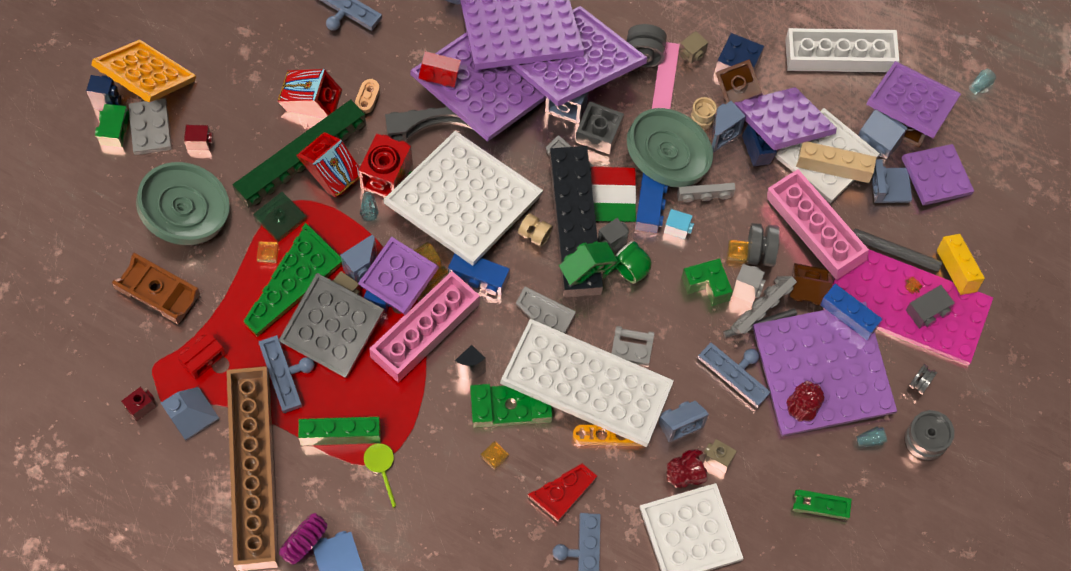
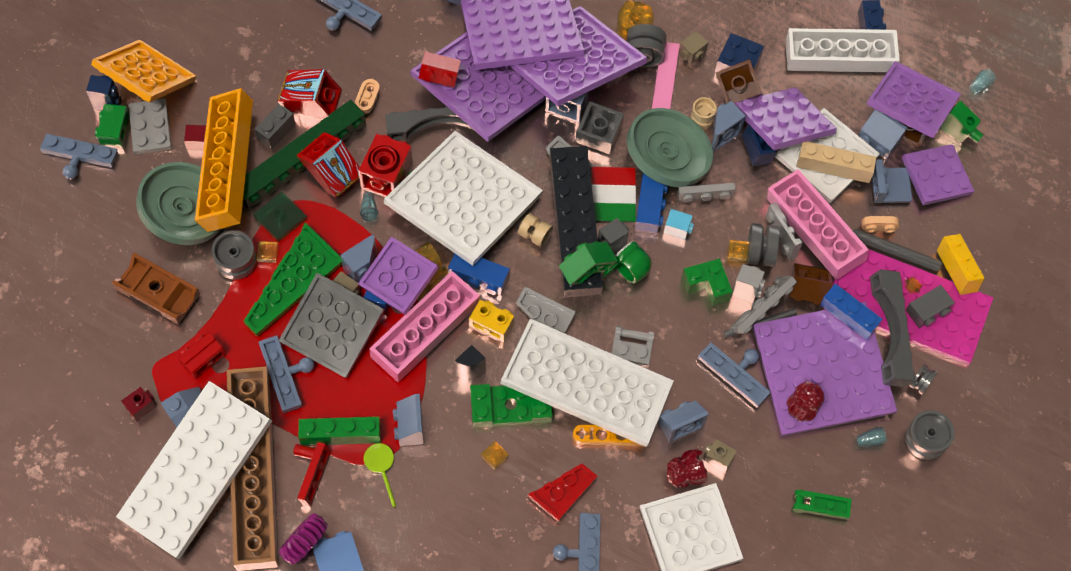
(78, 151): none -> sand blue plate
(194, 469): none -> white plate
(224, 160): none -> light orange brick
(234, 255): none -> dark grey wheel
(275, 126): none -> dark grey brick
(319, 458): none -> red piece
(409, 421): none -> sand blue slope
(491, 320): none -> yellow brick
(633, 14): none -> clear yellow brick
(790, 245): none -> light grey wing
(871, 15): none -> dark blue brick
(880, 223): none -> light nougat plate
(887, 290): none -> dark grey arch
(962, 123): none -> green torso

